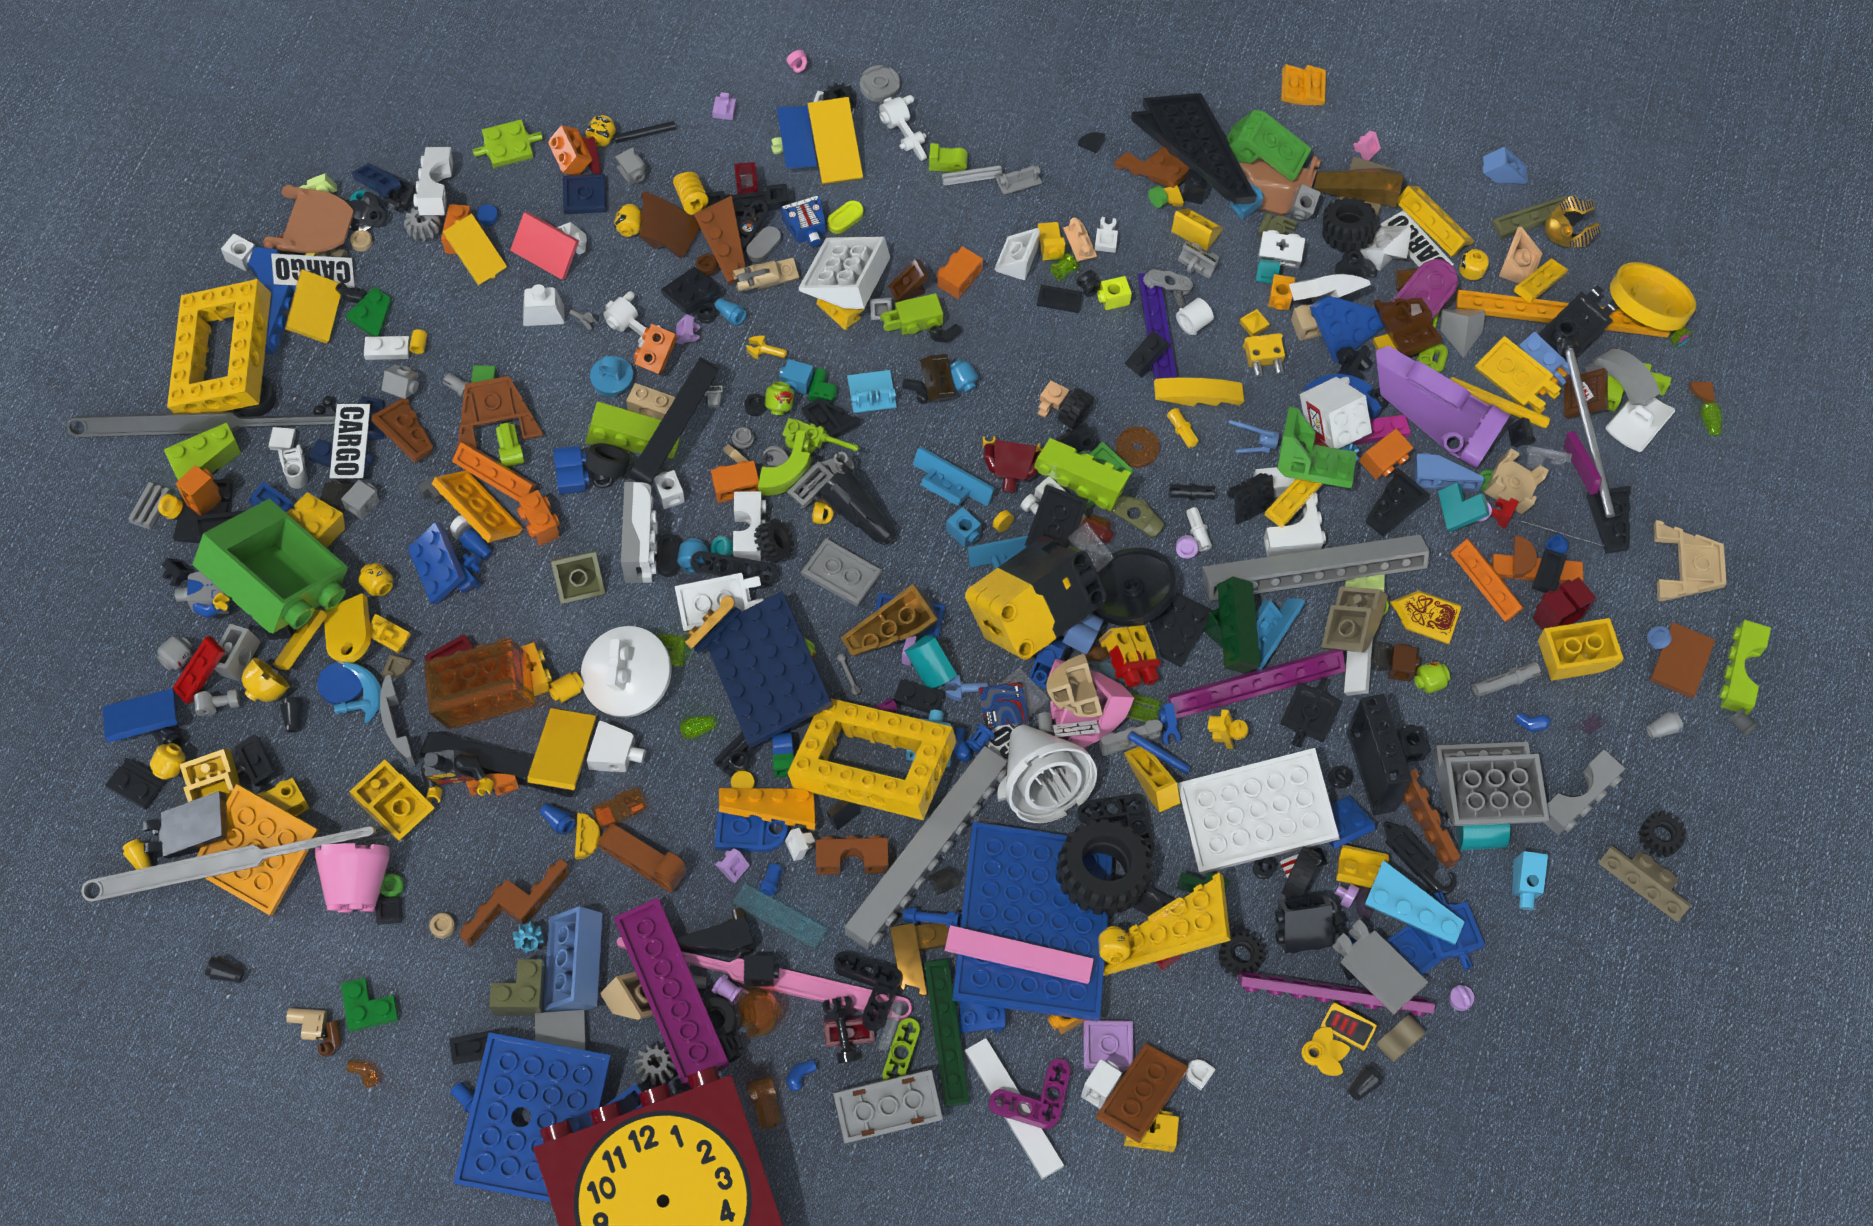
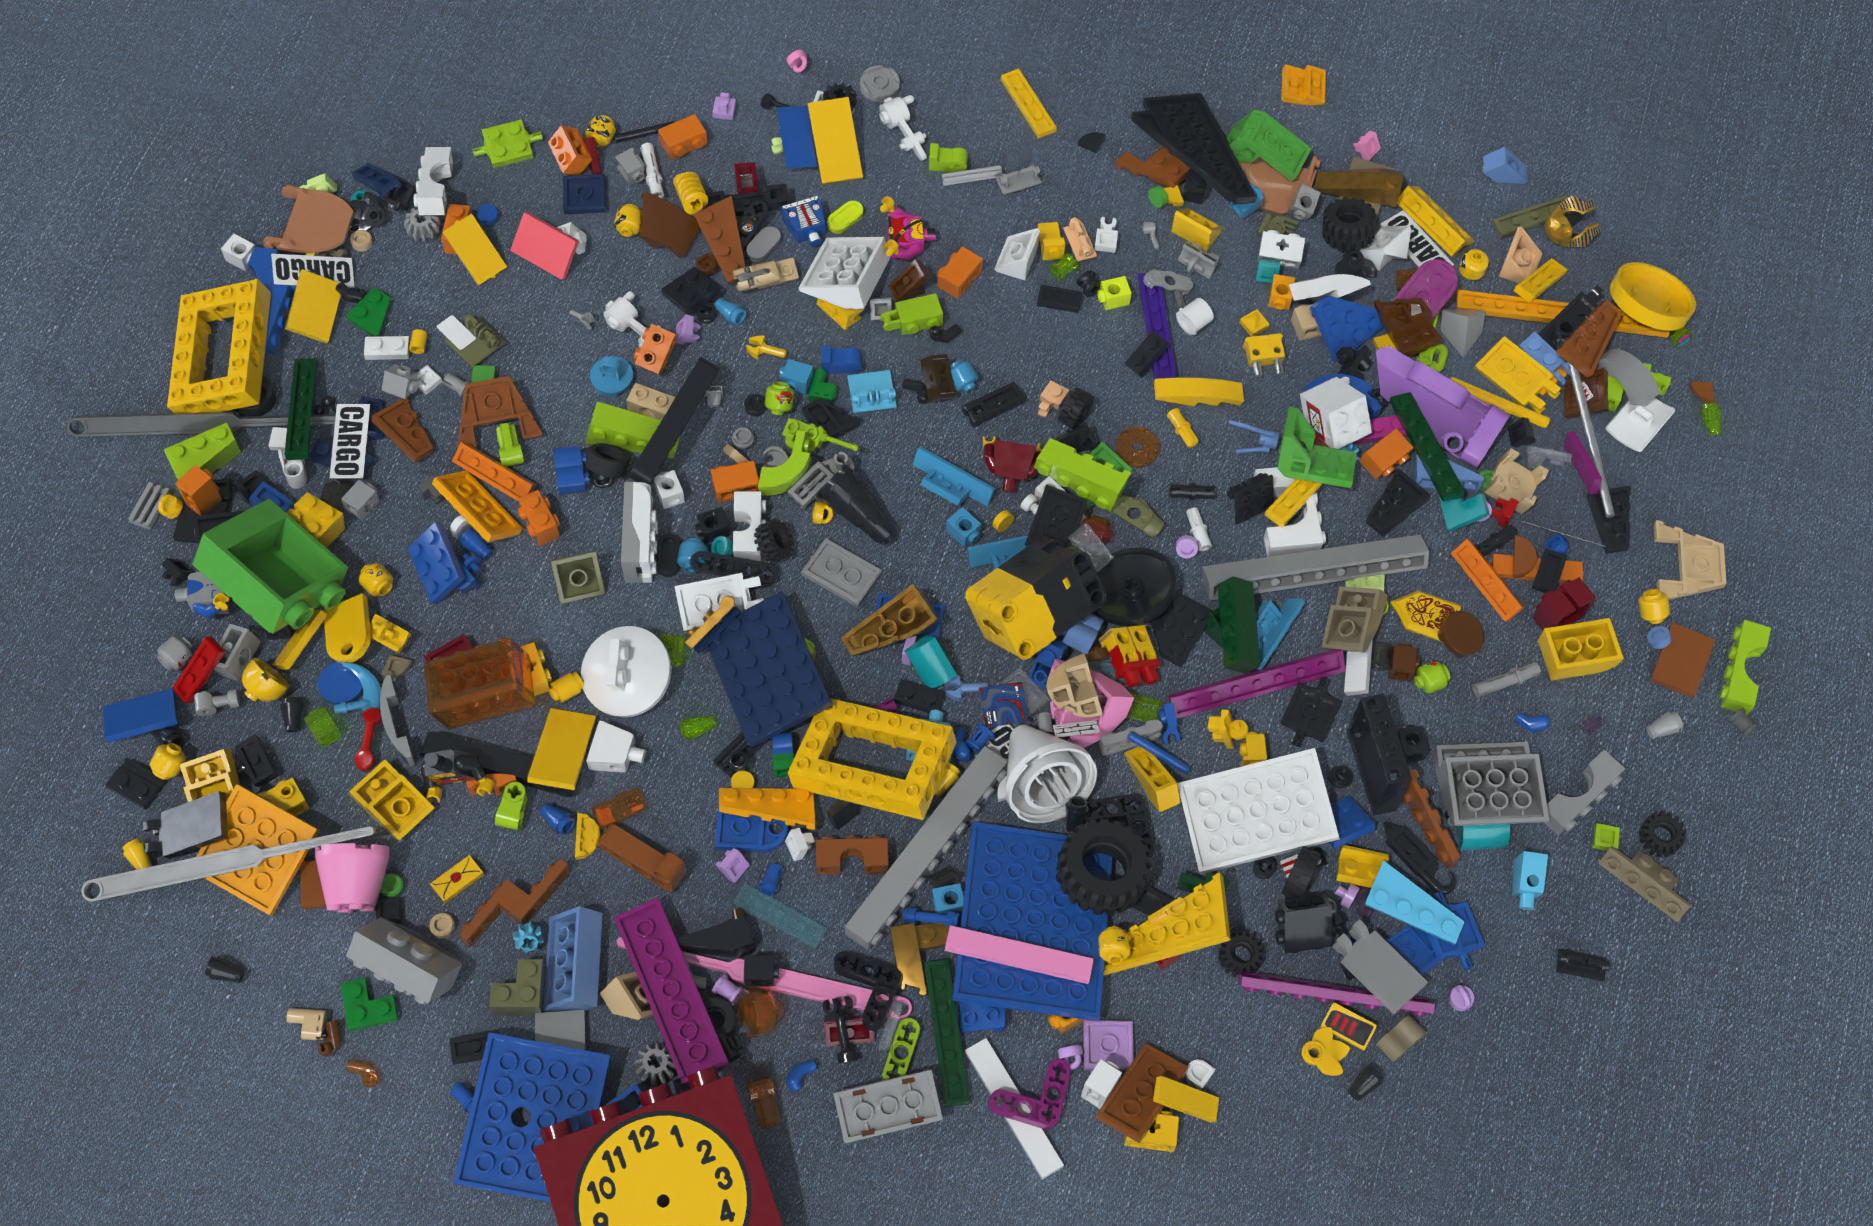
(248, 485): none -> black tile
(301, 409): none -> dark green plate
(311, 888): none -> dark orange tile
(322, 727): none -> clear neon green brick
(364, 759): none -> red bar
(404, 959): none -> light grey piece
(428, 379): none -> white tile
(456, 332): none -> white sticker
(457, 879): none -> yellow tile
(485, 344): none -> olive hinge
(511, 810): none -> lime piece
(542, 306): white torso -> none
(653, 177): none -> white pin
(682, 137): none -> orange brick
(715, 517): none -> black brick
(769, 100): none -> black hand
(841, 360): none -> blue leg
(855, 689): light grey hinge -> none
(904, 232): none -> torso
(941, 893): none -> dark azure brick
(948, 778): none -> yellow cone
(993, 404): none -> black plate
(1028, 103): none -> yellow tile
(1069, 1052): none -> lavender tile
(1076, 812): none -> black cone
(1149, 228): none -> light grey hand
(1186, 1099): none -> yellow tile
(1253, 749): none -> yellow brick
(1426, 446): none -> dark green plate
(1461, 634): none -> reddish brown tile
(1497, 540): none -> black axle
(1582, 965): none -> black hinge
(1587, 343): none -> dark orange wing
(1605, 837): none -> lime plate
(1654, 606): none -> yellow head

